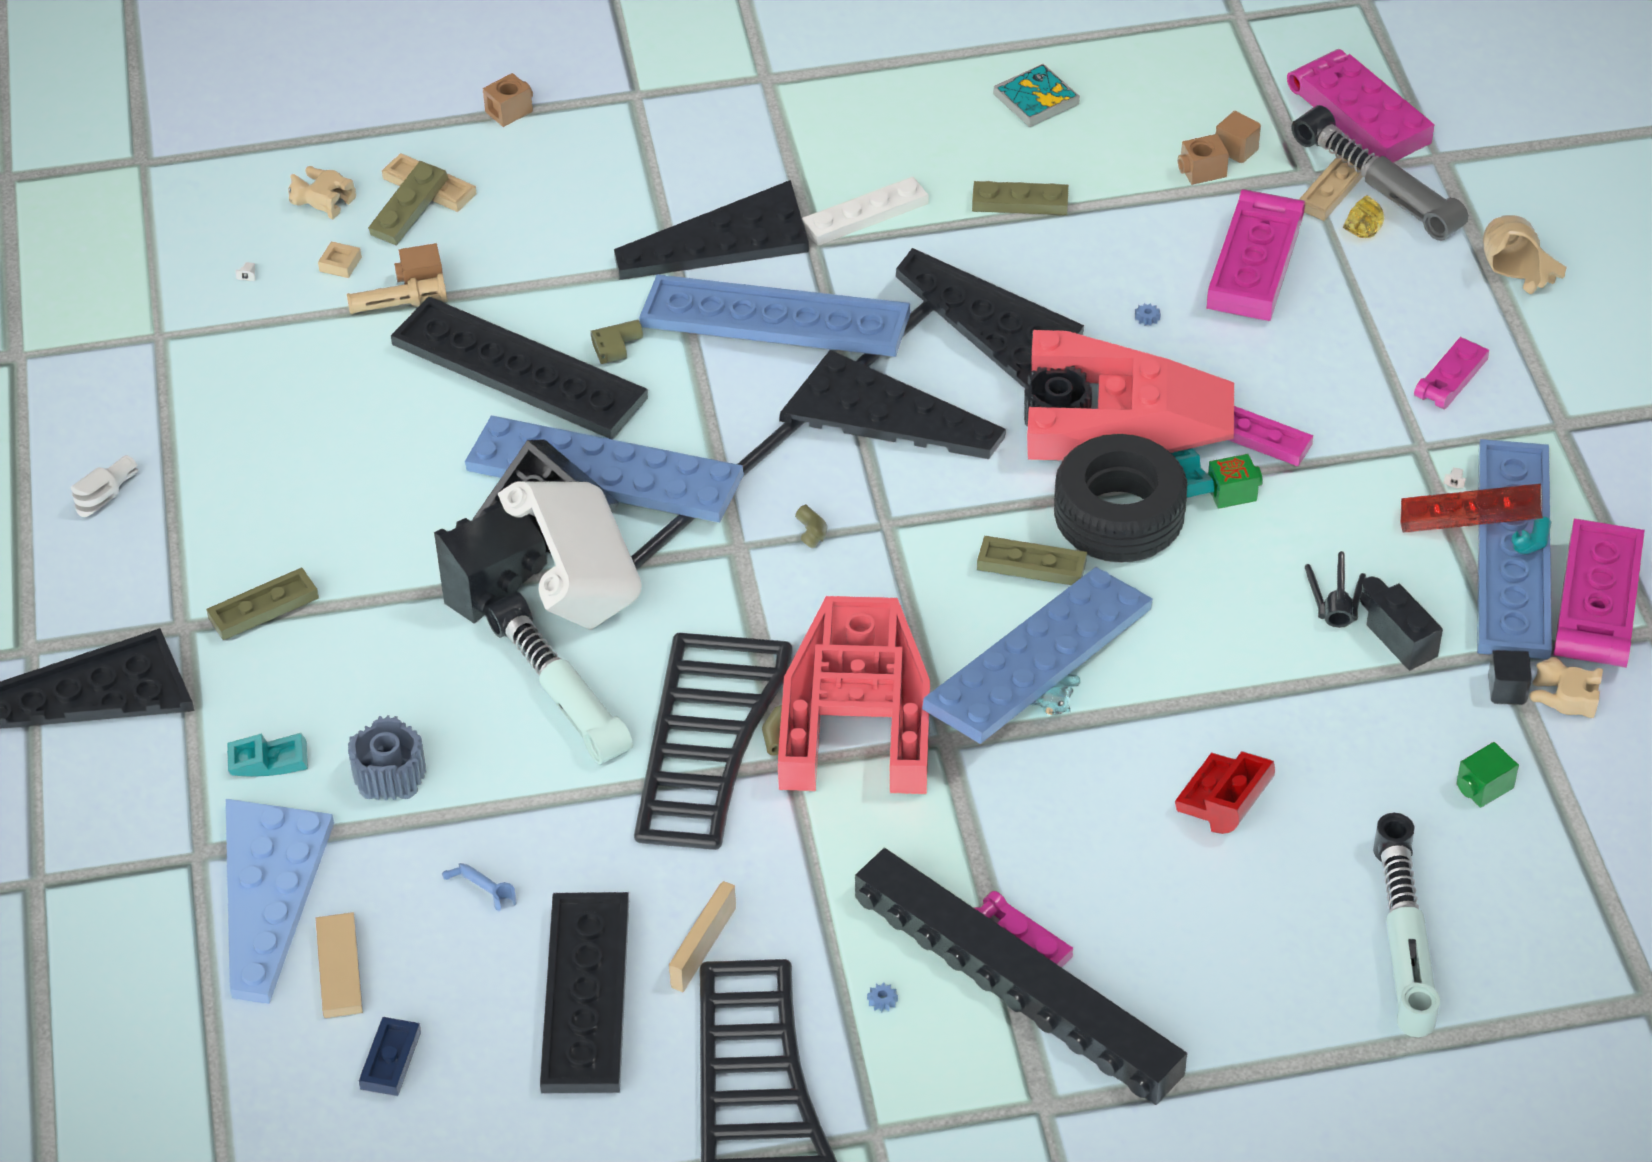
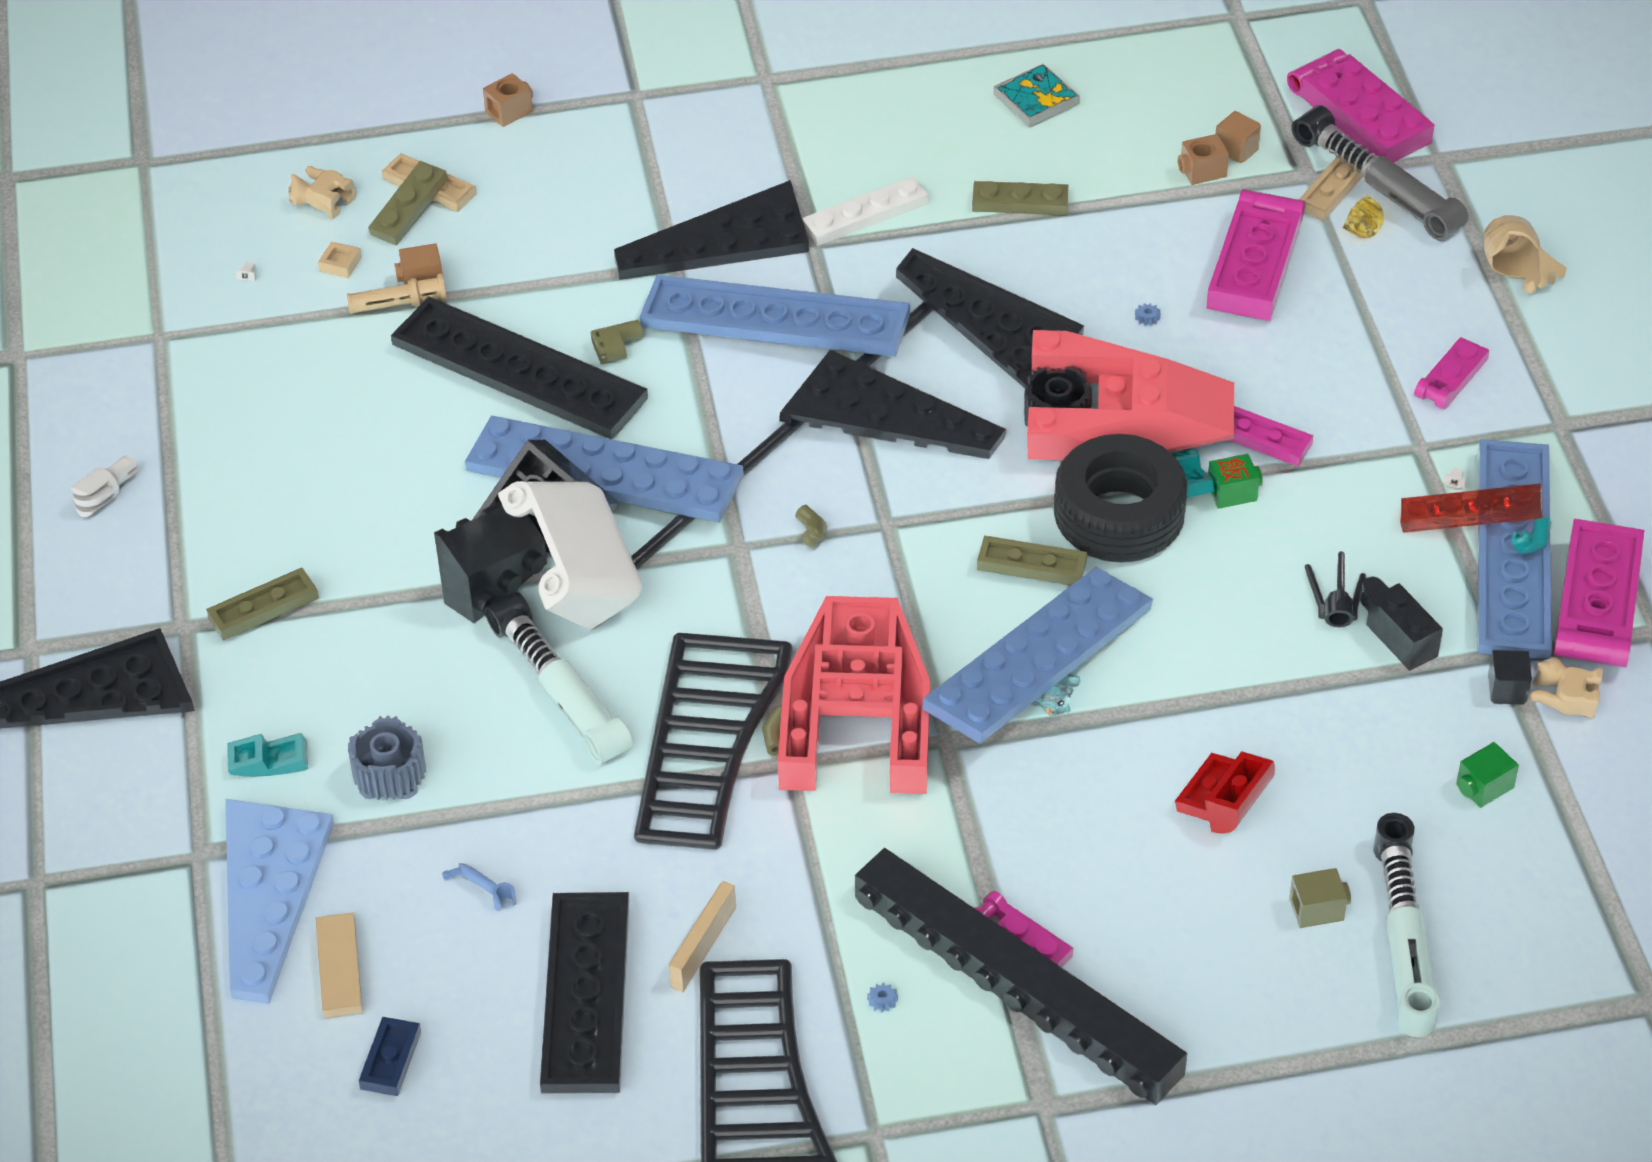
(1319, 897): none -> olive brick

